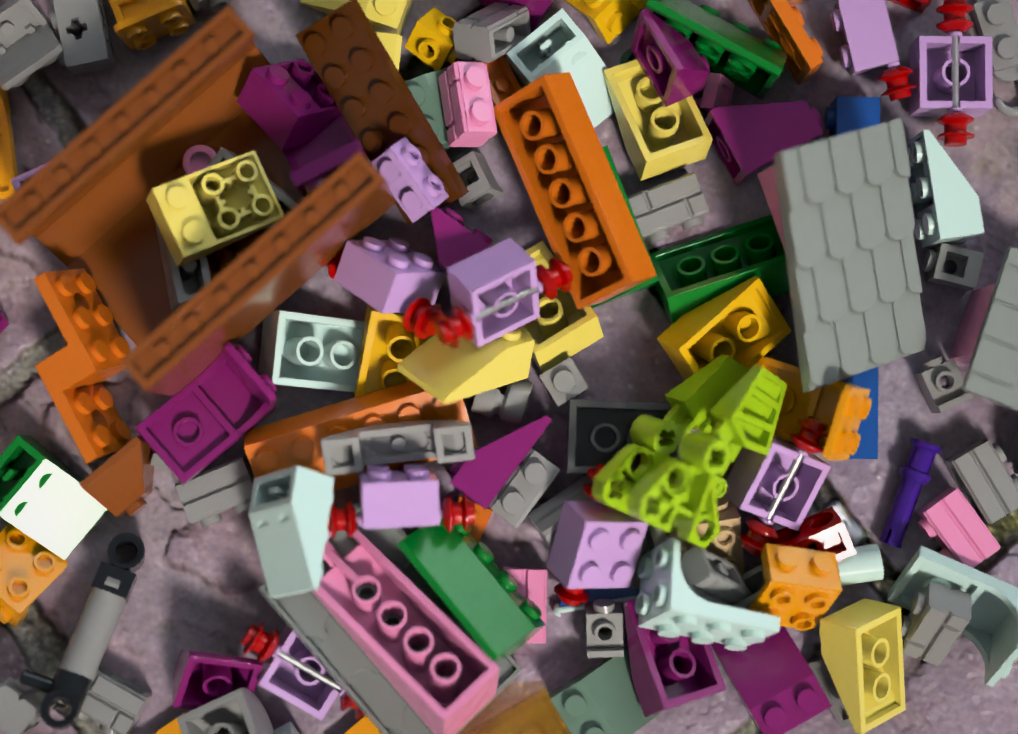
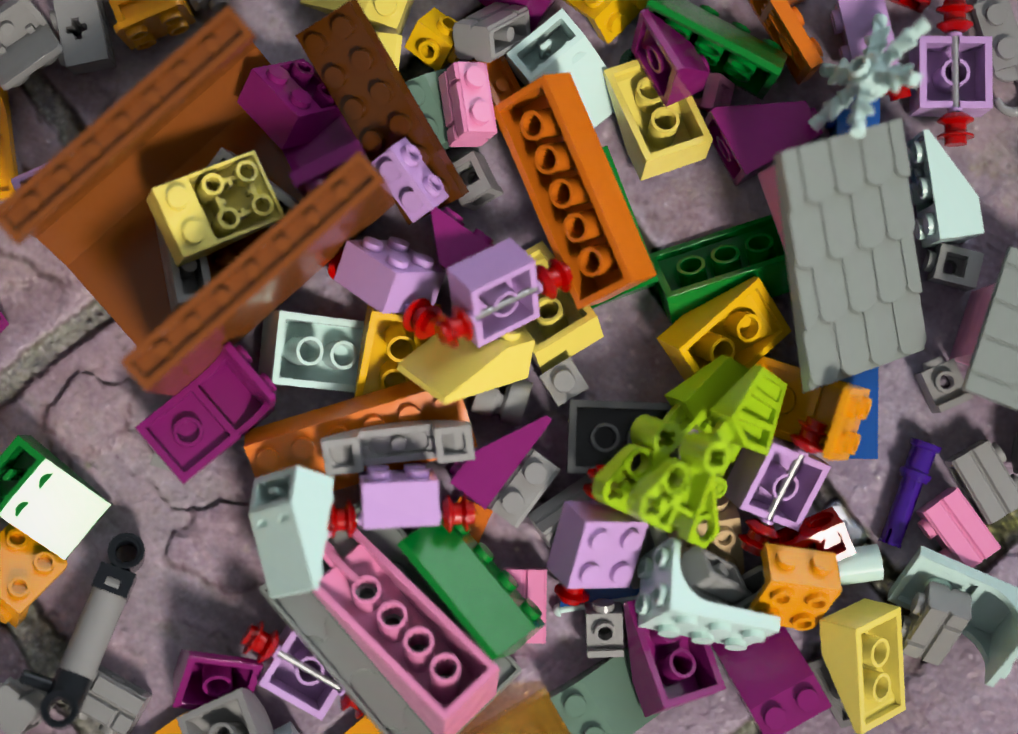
(91, 357): orange bracket -> none
(123, 479): dark orange slope -> none
(197, 158): bright pink tile -> none
(217, 491): light grey brick -> none
(669, 206): light grey brick -> none
(870, 75): none -> light aqua piece

